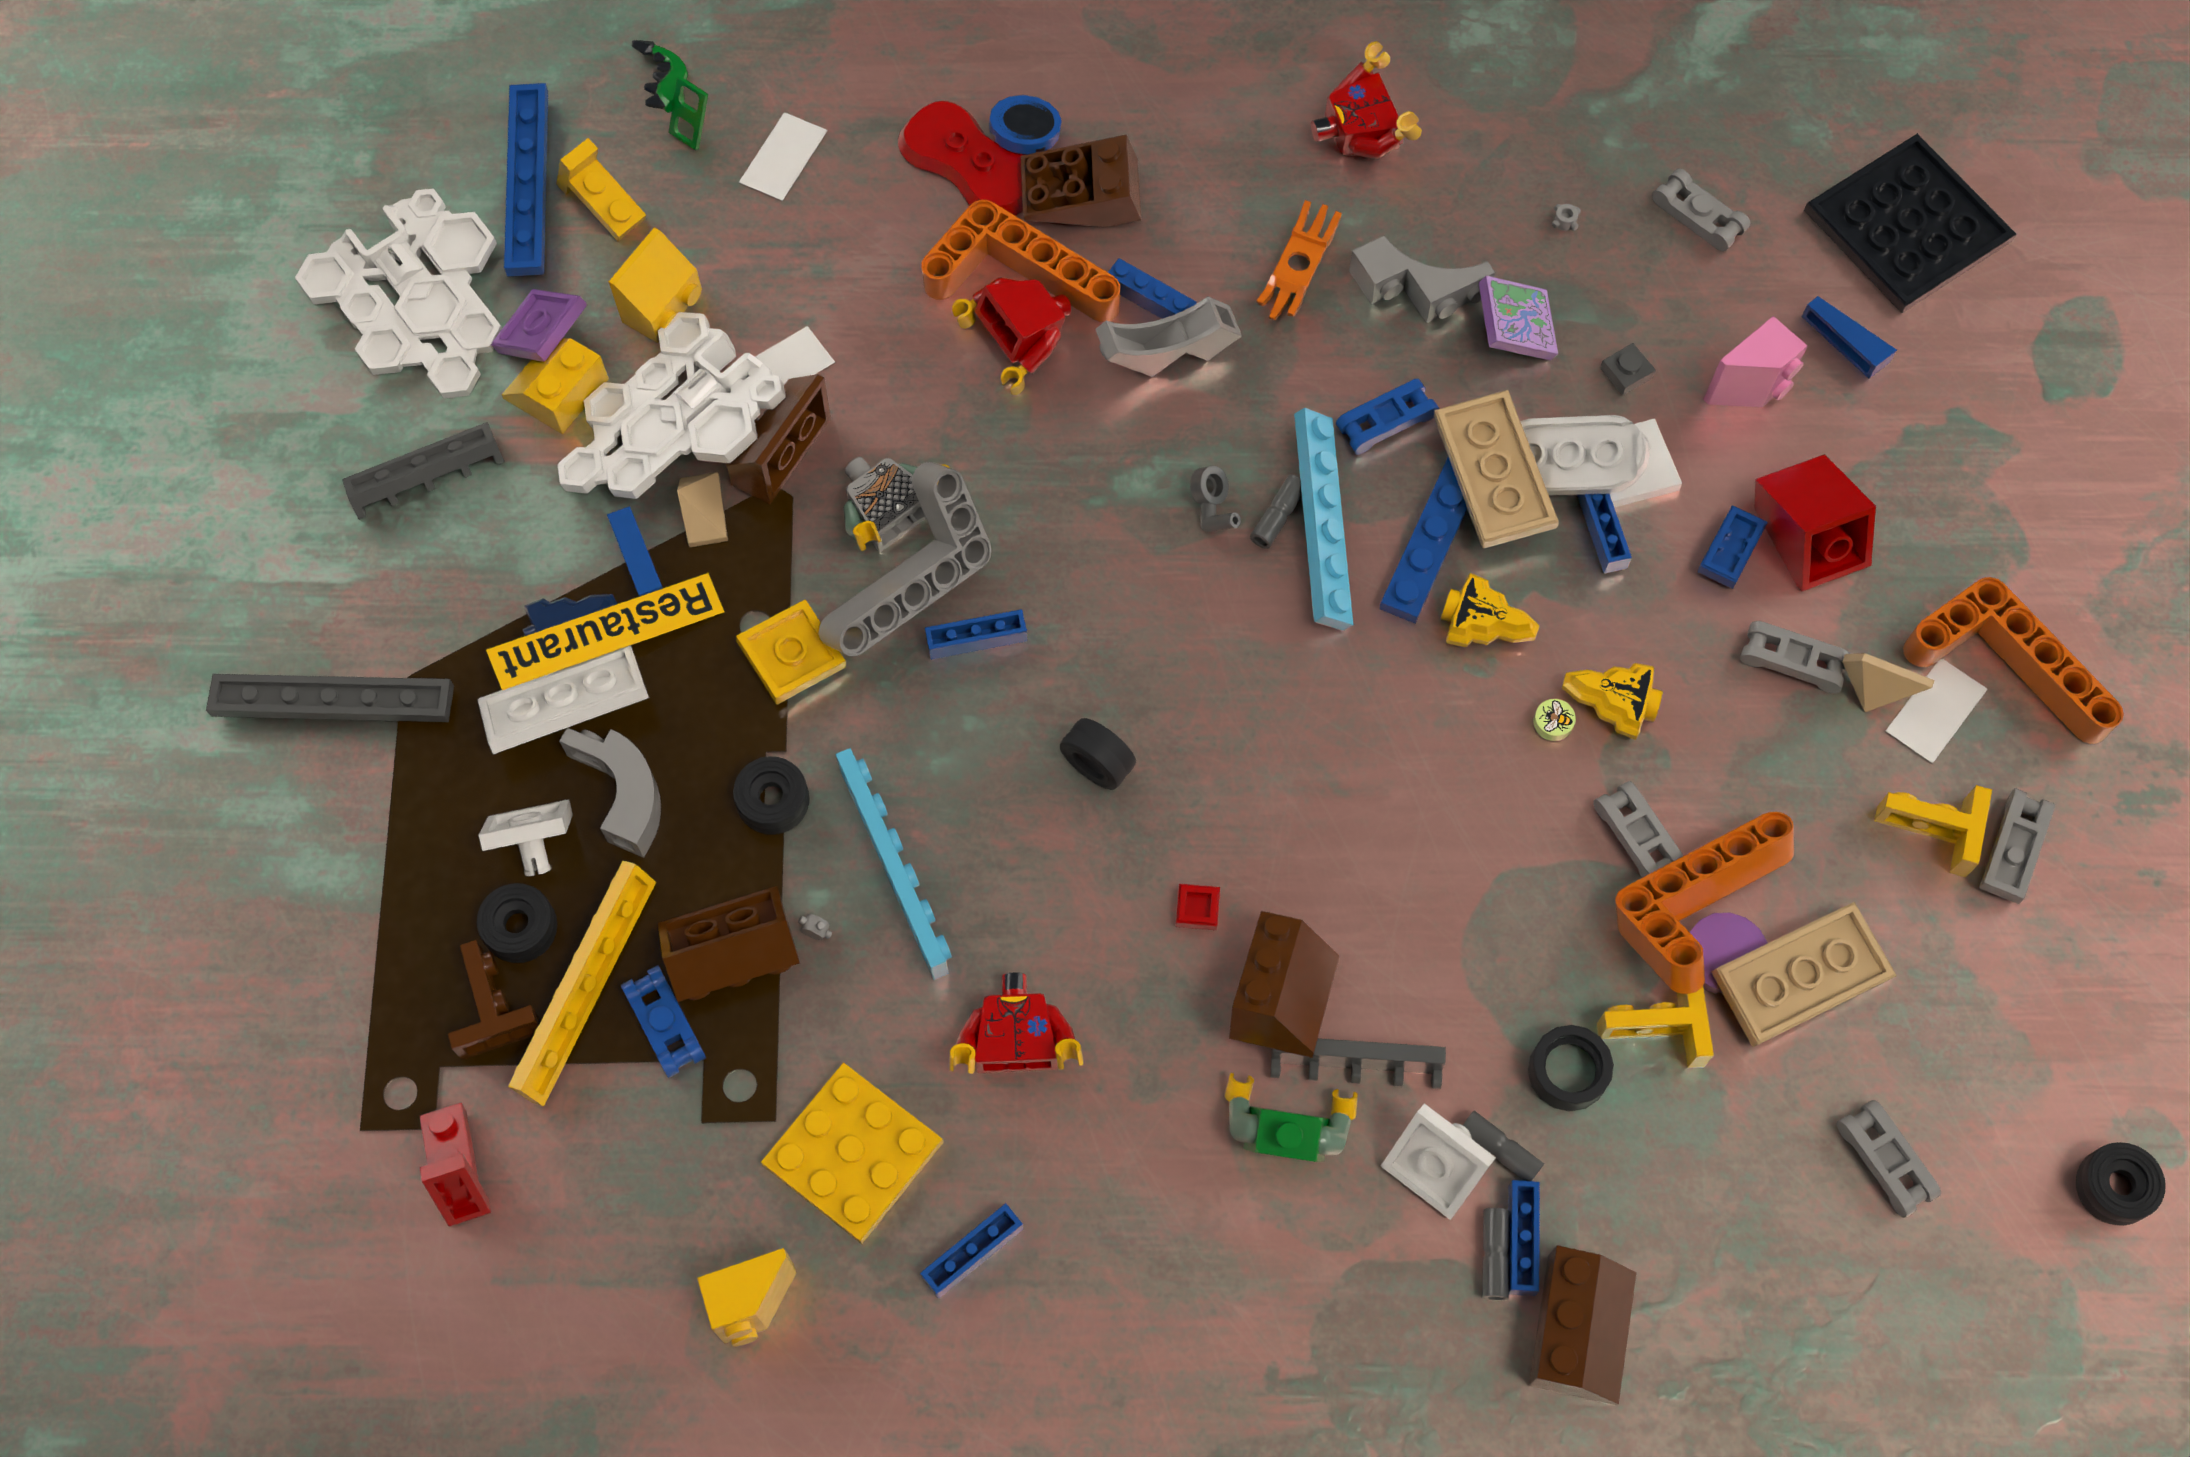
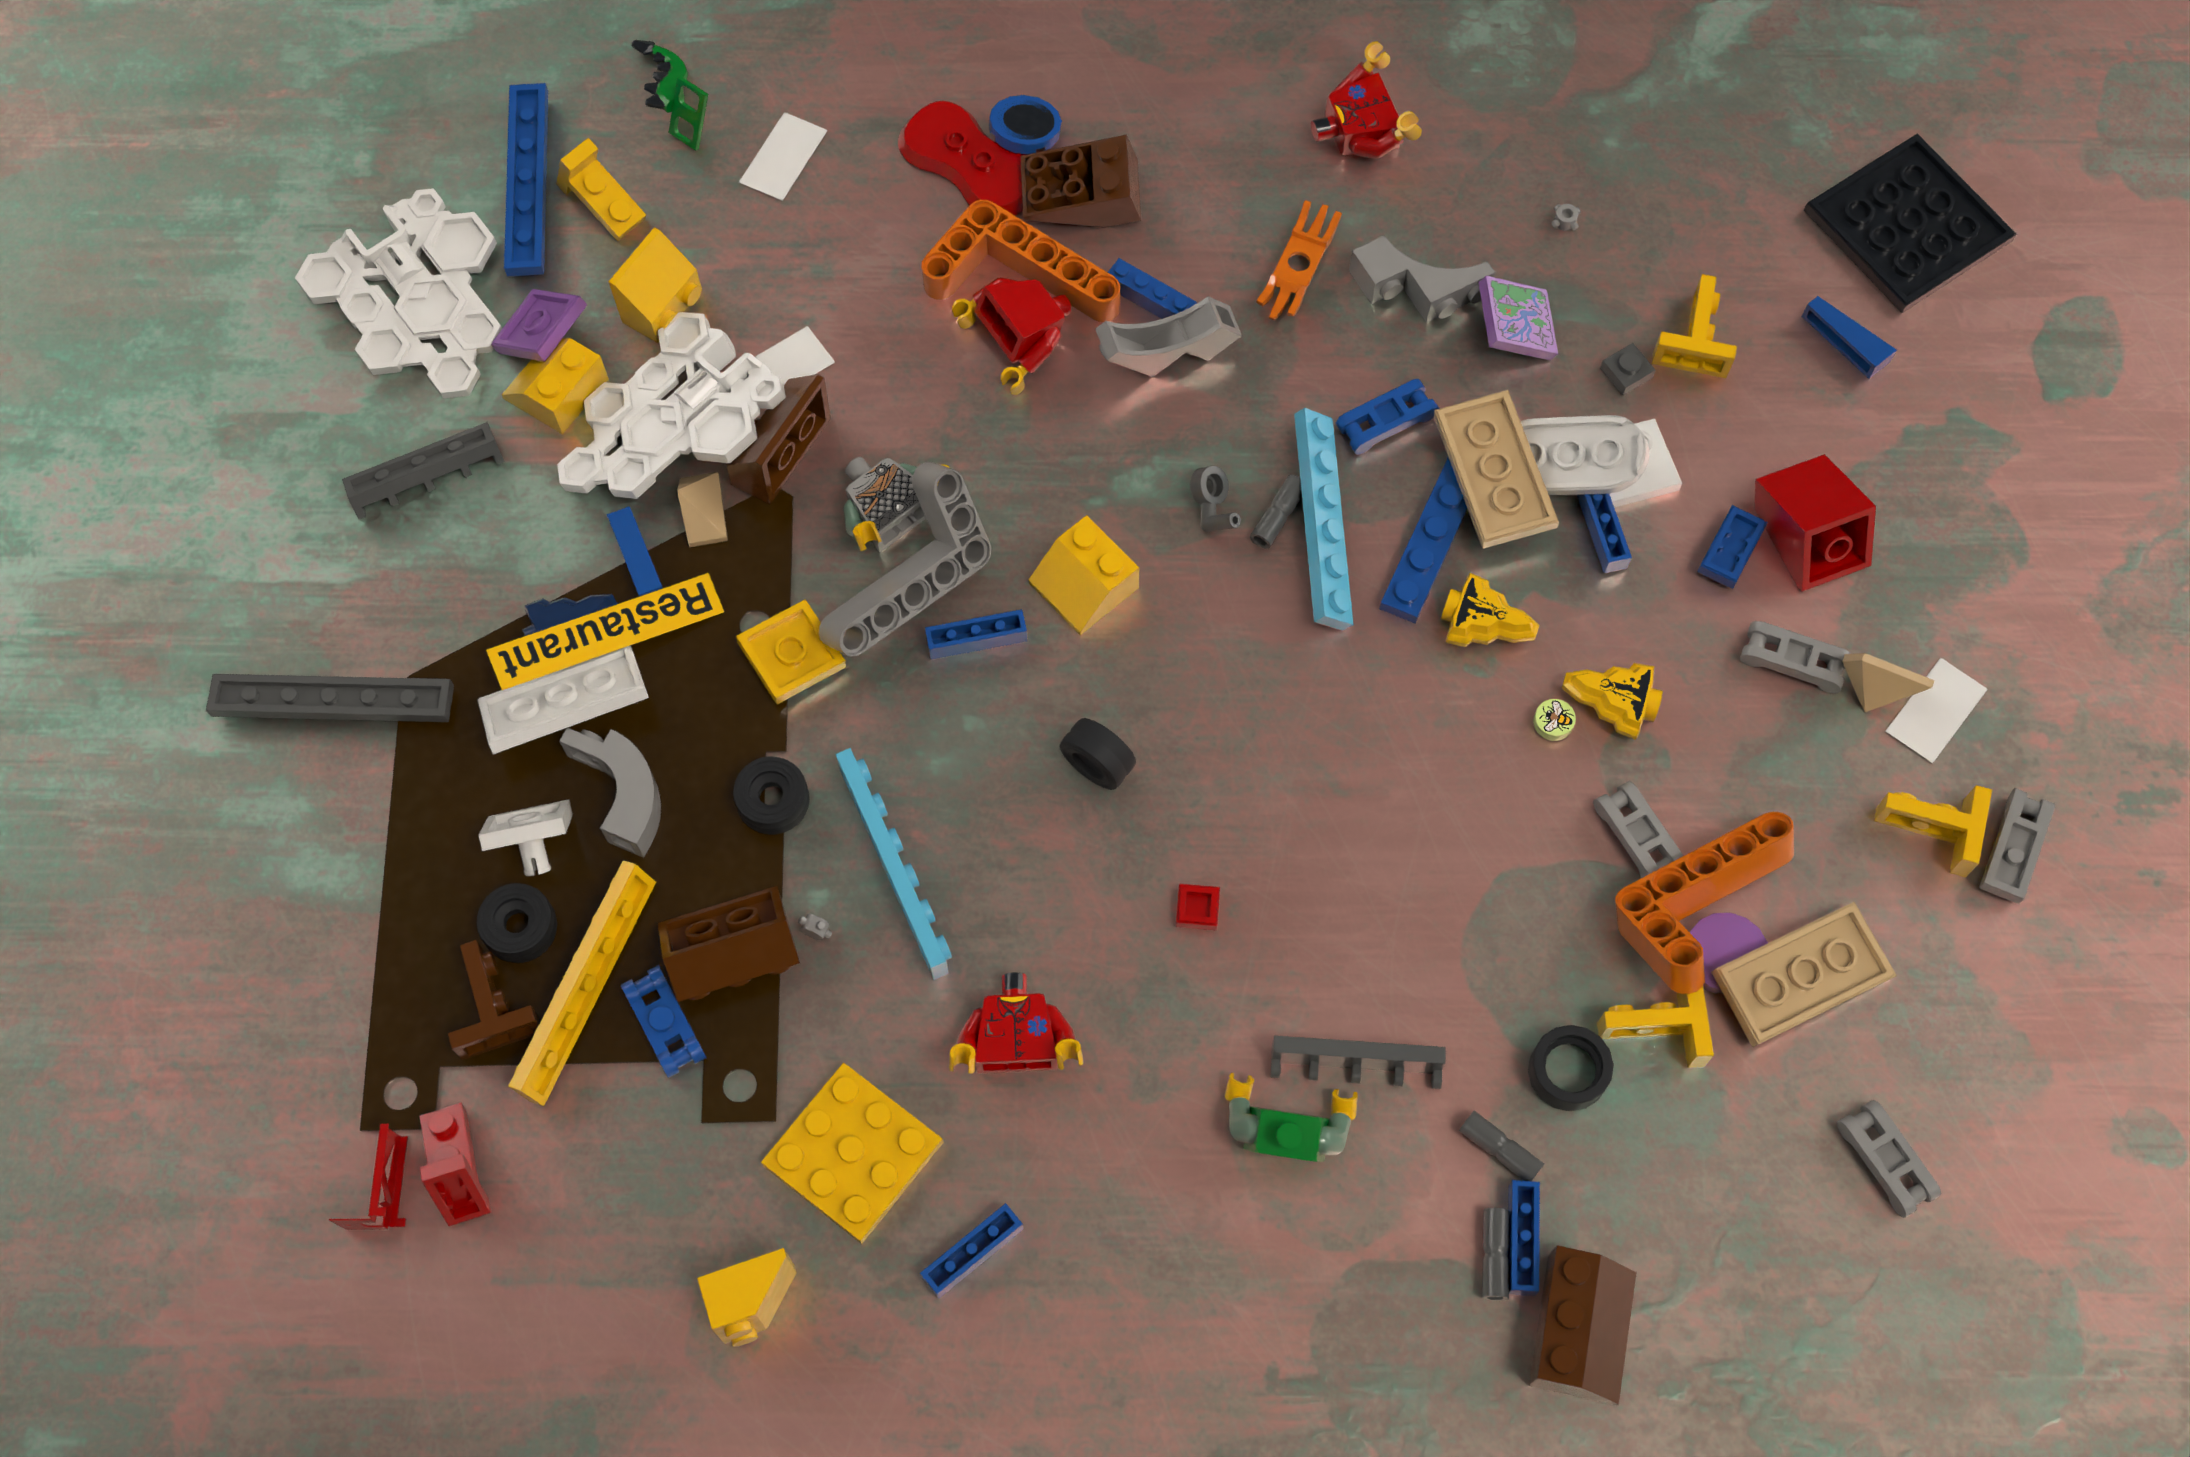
(391, 1190): none -> red piece
(1085, 575): none -> yellow slope
(1283, 986): reddish brown slope -> none
(1438, 1161): white tile -> none
(1697, 350): none -> yellow bracket
(1700, 210): light grey plate -> none
(1758, 368): bright pink slope -> none
(2020, 652): orange beam -> none
(2144, 1176): black tyre -> none

